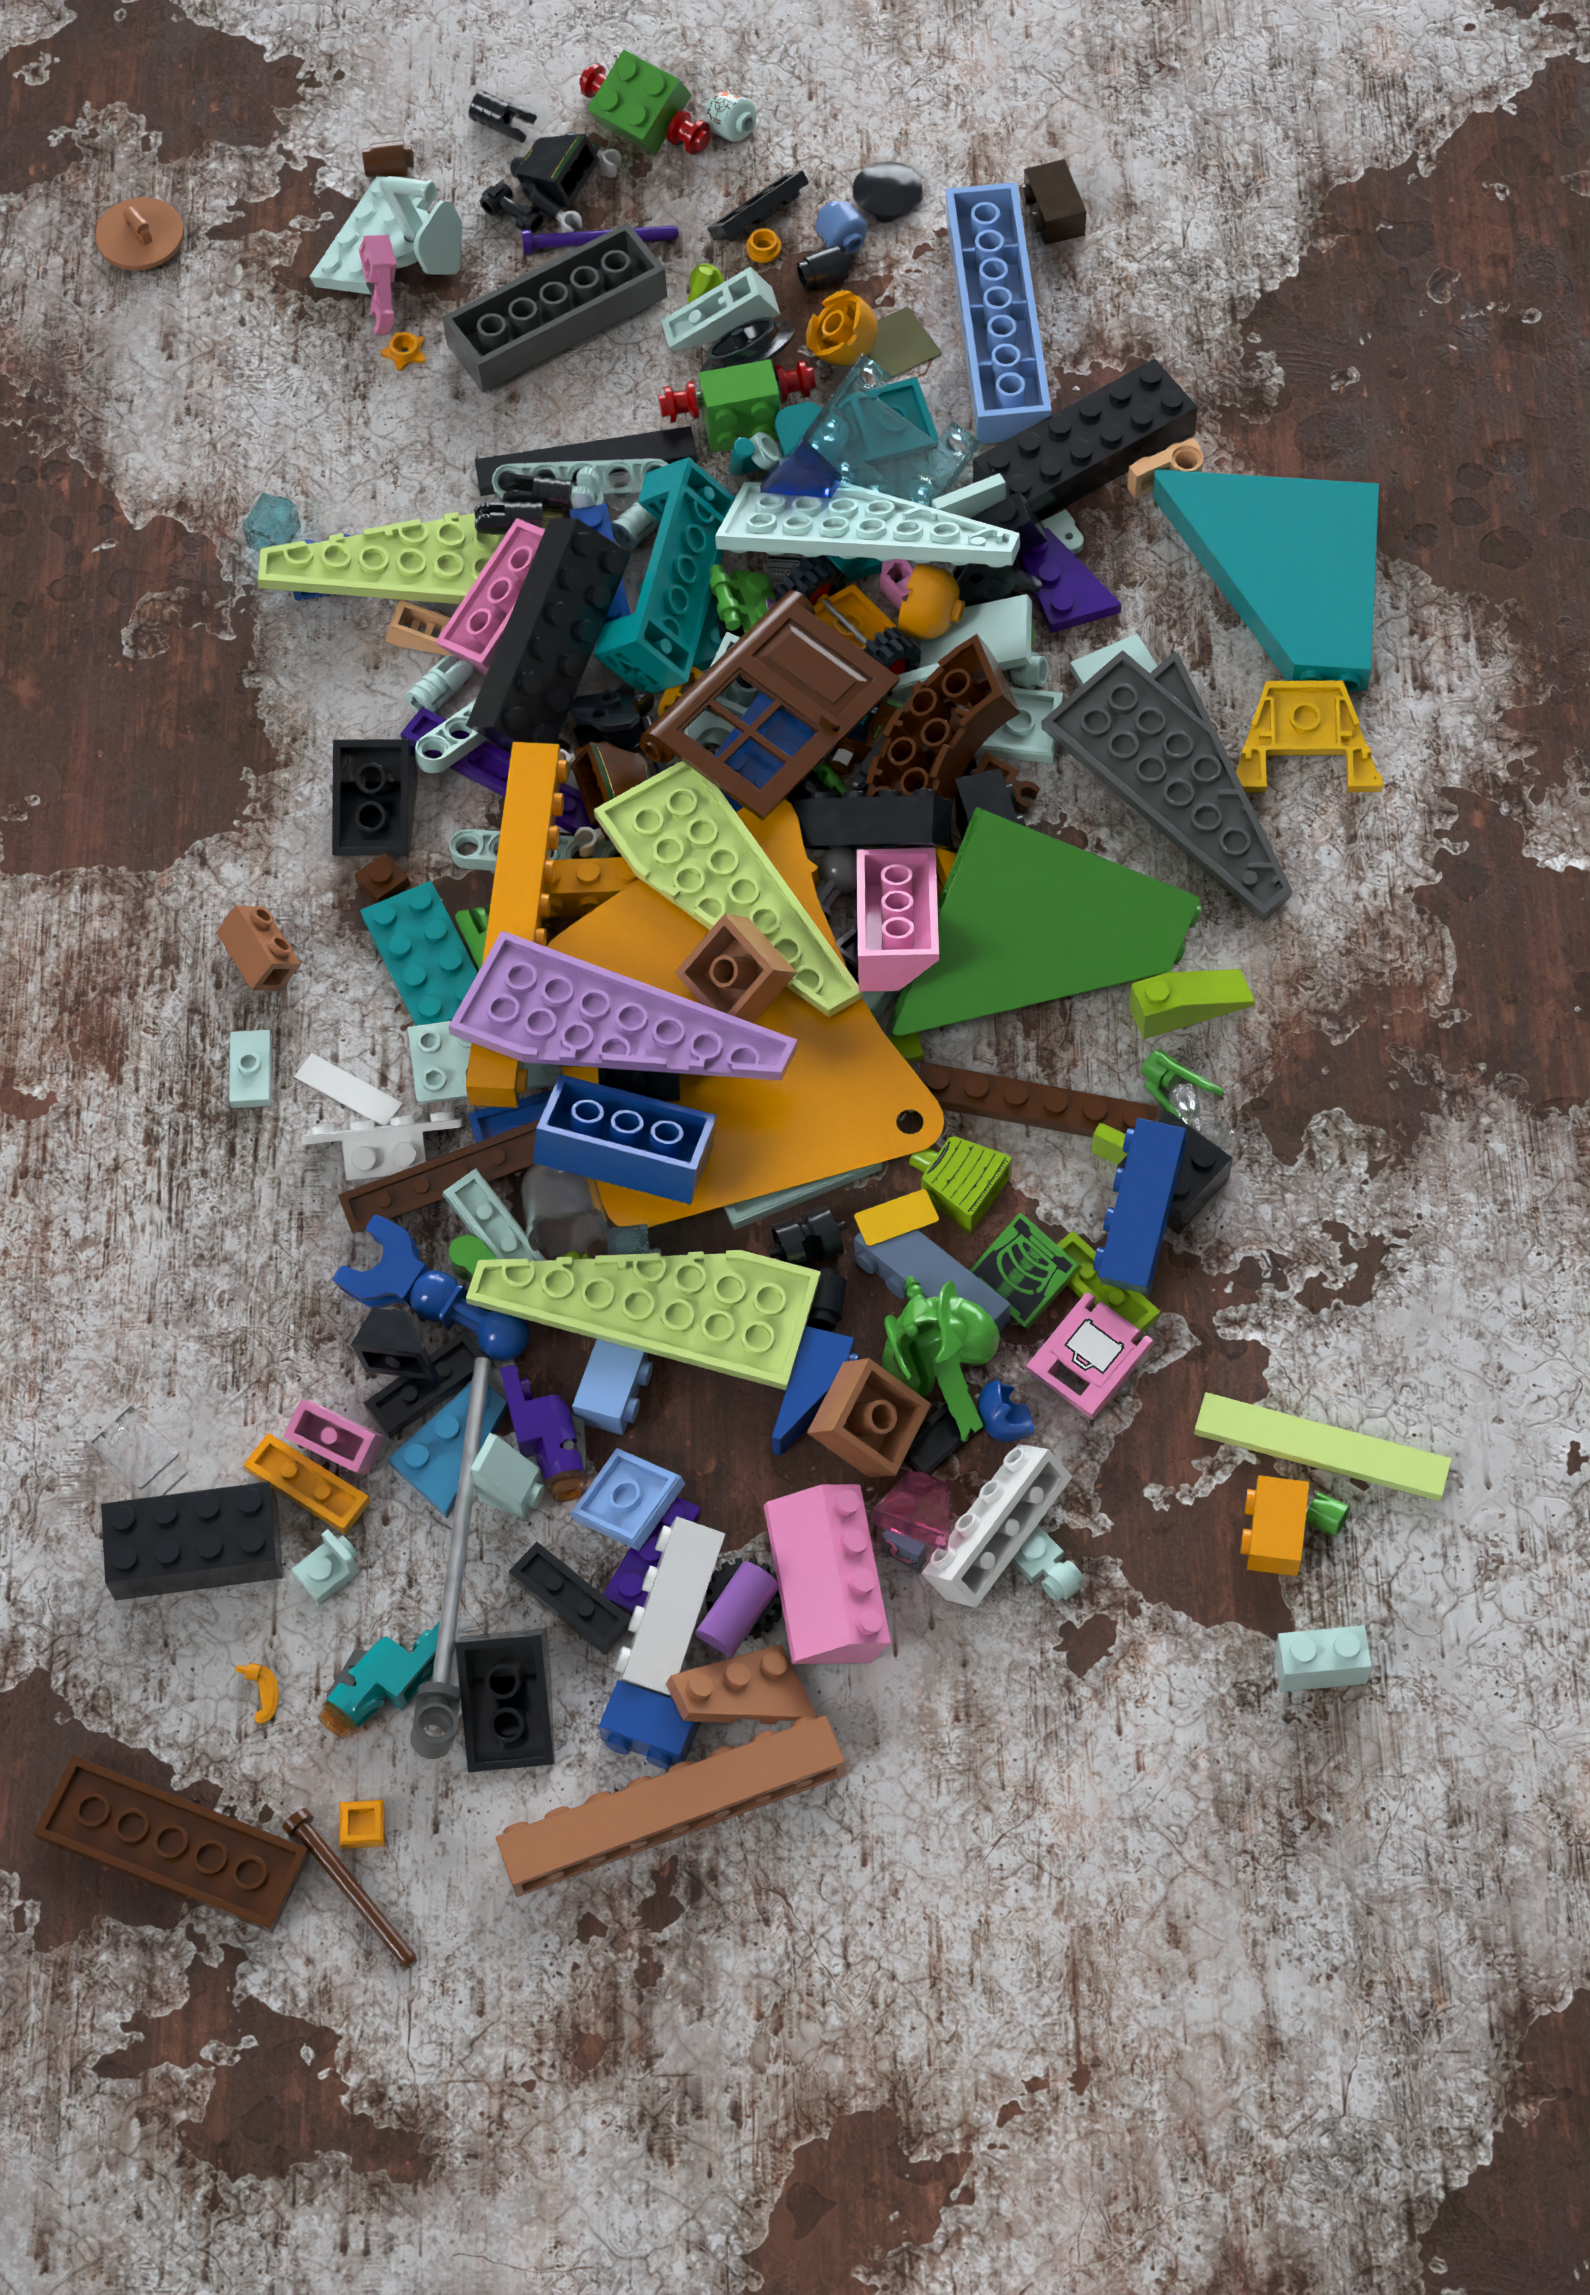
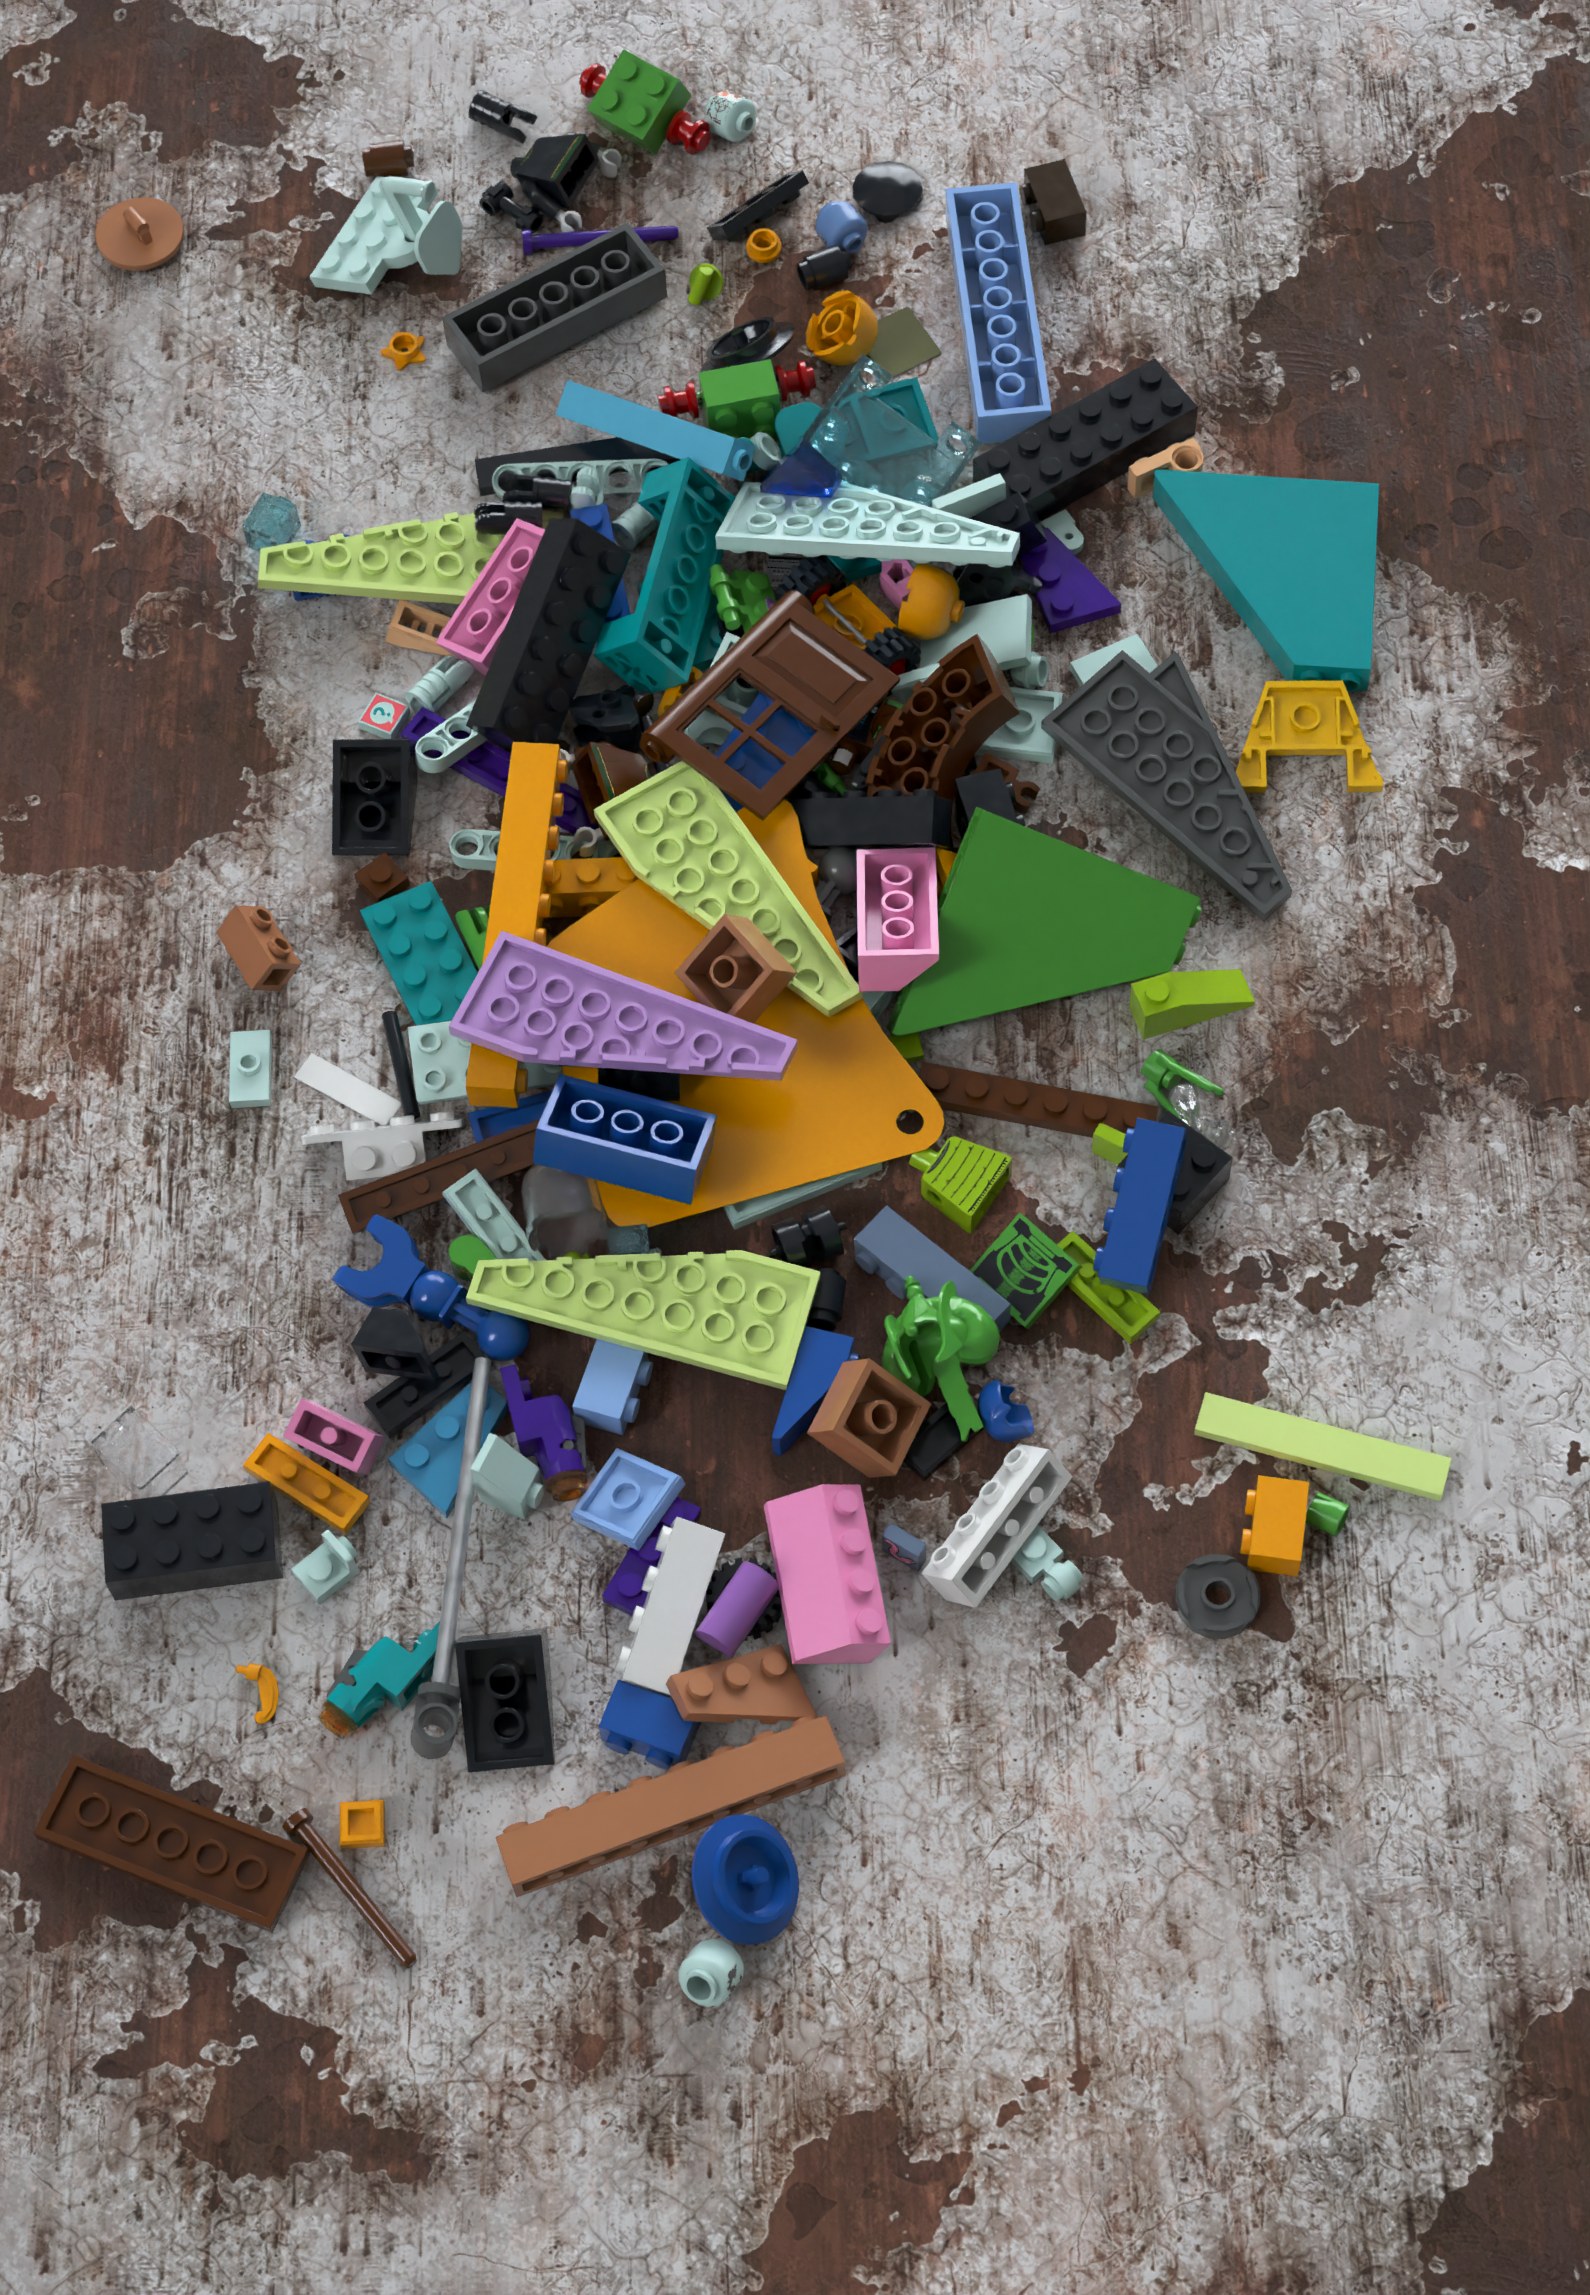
(379, 268): bright pink piece -> none
(384, 716): none -> light aqua tile
(400, 1064): none -> black bar
(570, 1598): black plate -> none
(655, 430): none -> medium azure brick
(711, 1972): none -> light aqua head
(721, 310): light aqua slope -> none
(745, 1879): none -> blue piece
(896, 1217): yellow sticker -> none
(916, 1509): clear pink wing -> none
(1095, 1348): bright pink container -> none
(1212, 1619): none -> dark grey tile
(1322, 1658): light aqua brick -> none

